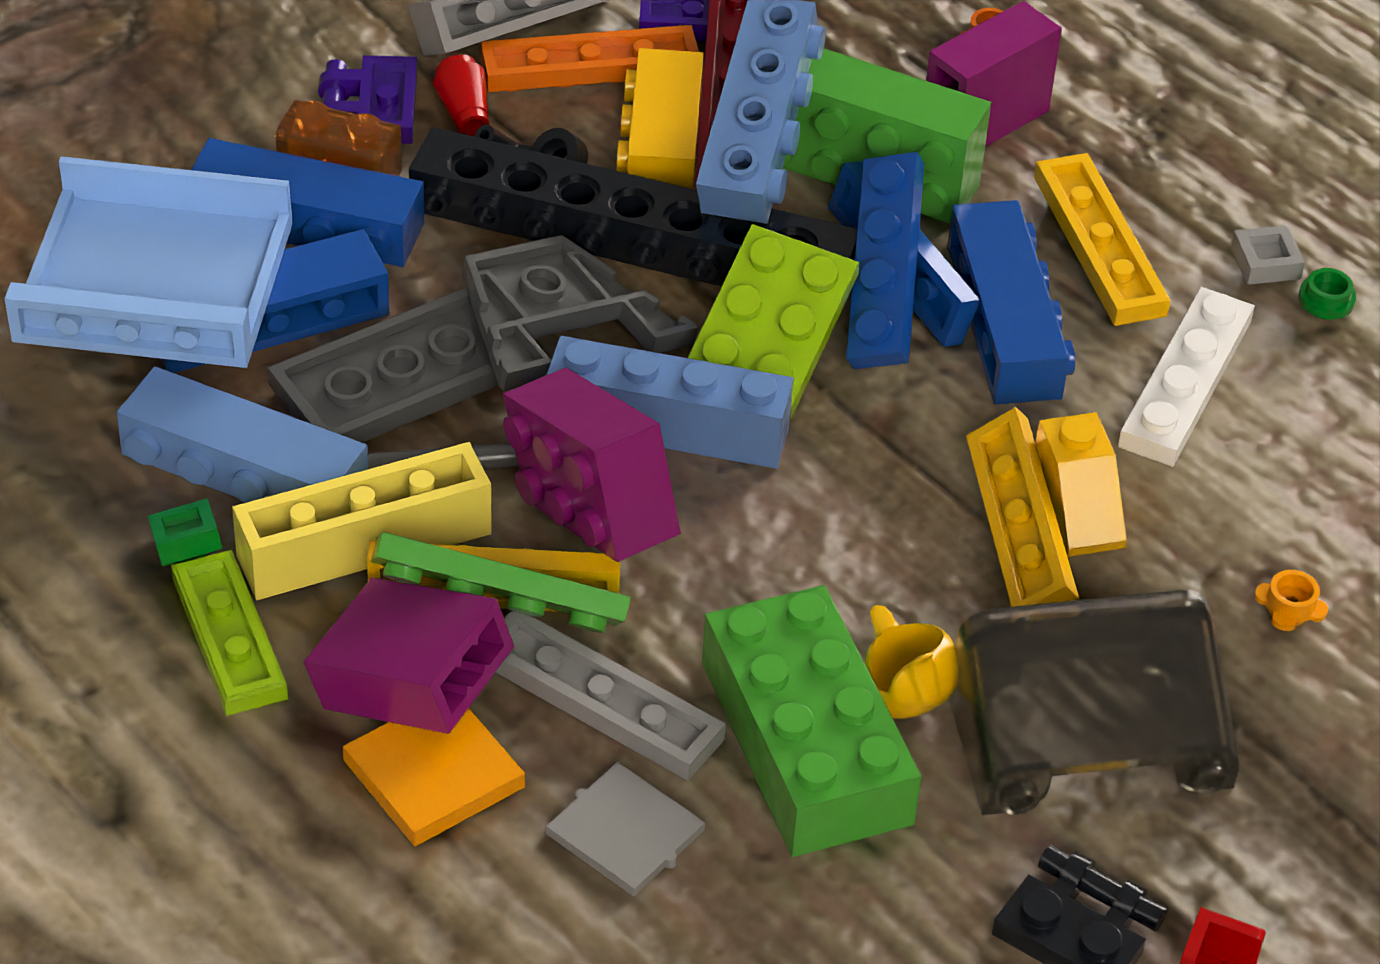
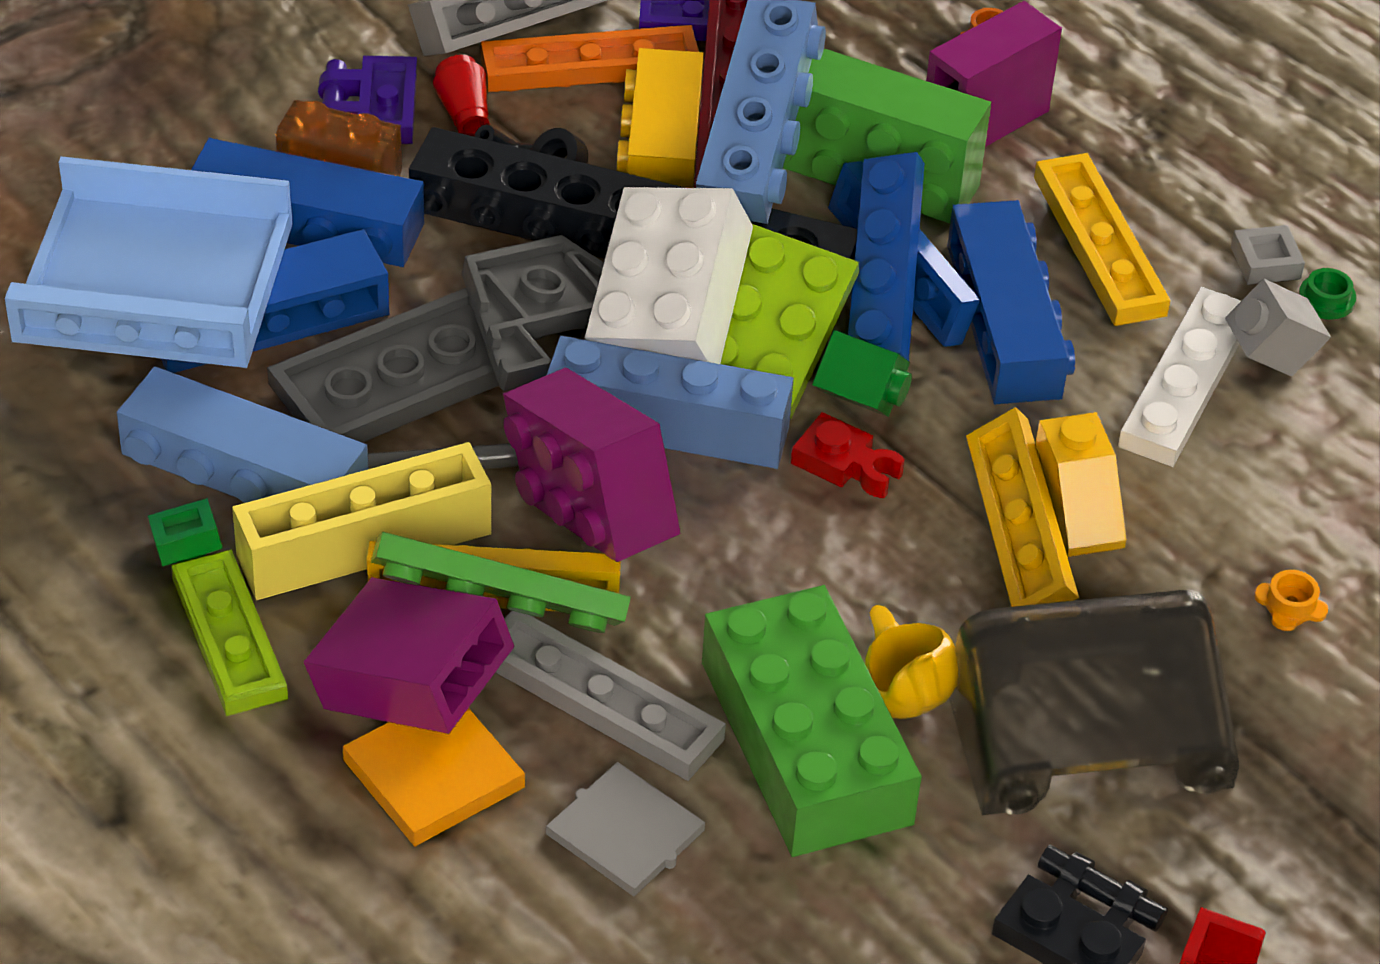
(672, 272): none -> white brick
(845, 452): none -> red plate
(863, 374): none -> green brick
(1277, 327): none -> light grey brick

